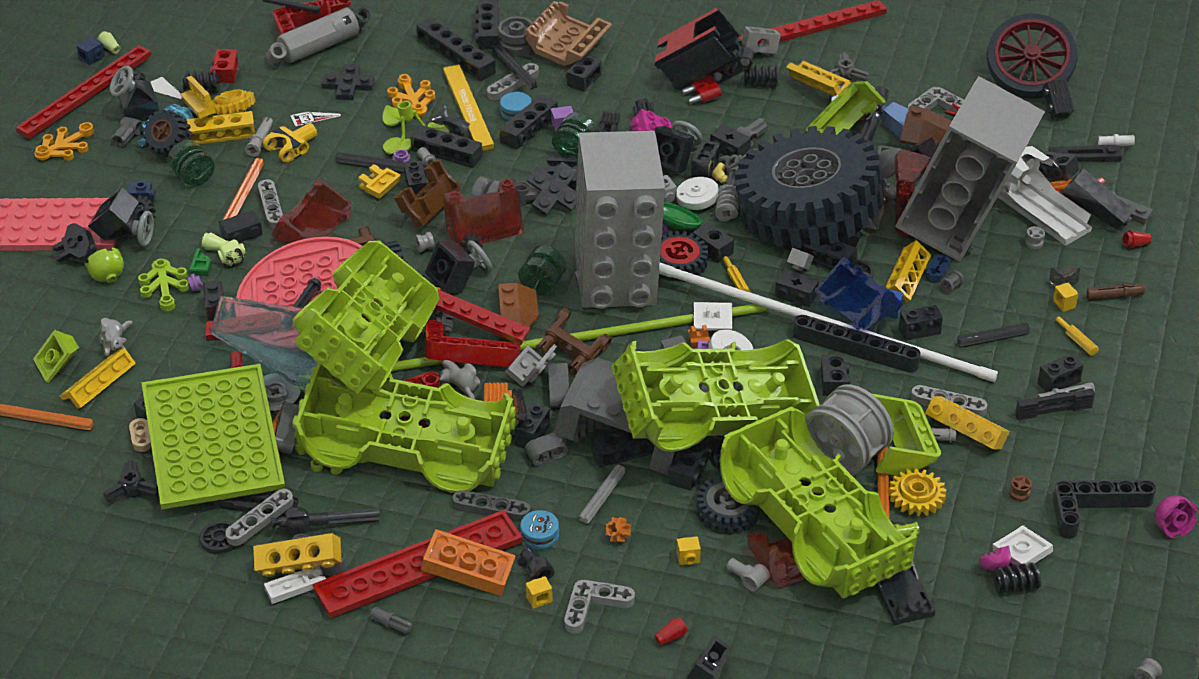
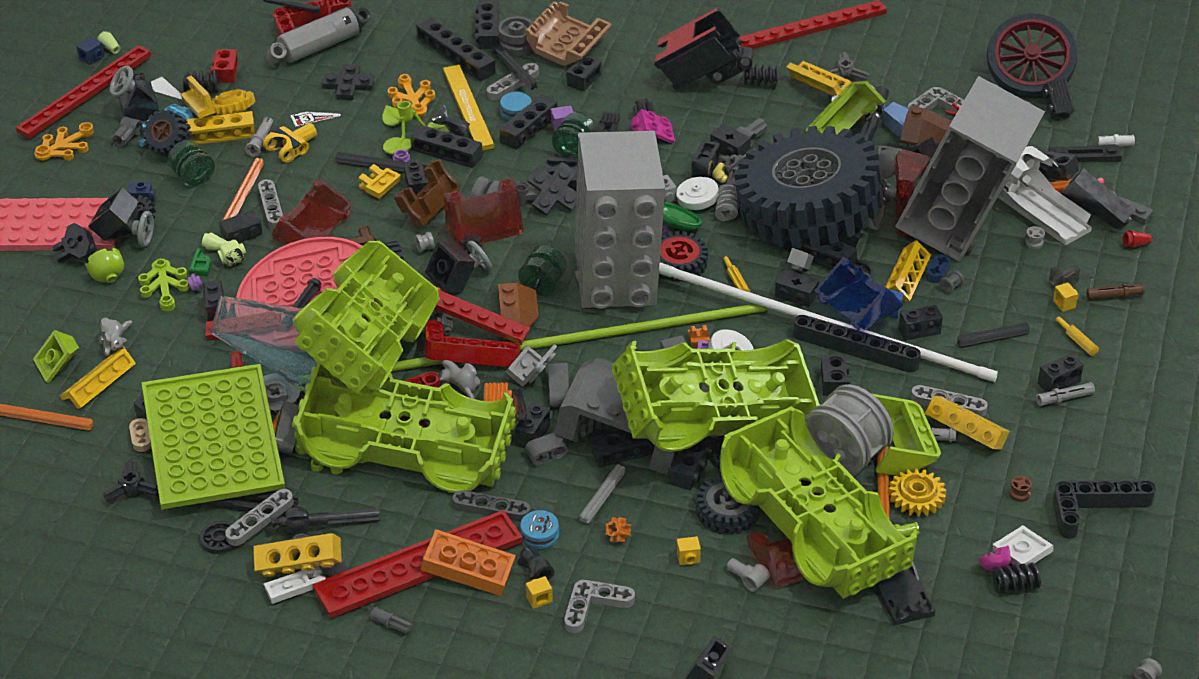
(425, 156): light grey pin -> none
(570, 344): reddish brown connector -> none
(671, 631): red cone -> none
(676, 145): black piece -> none
(704, 89): red piece -> none
(713, 315): white piece -> none
(718, 242): black brick -> none
(770, 40): light grey brick -> none
(1080, 400): black container -> none
(1176, 516): dark pink cylinder -> none

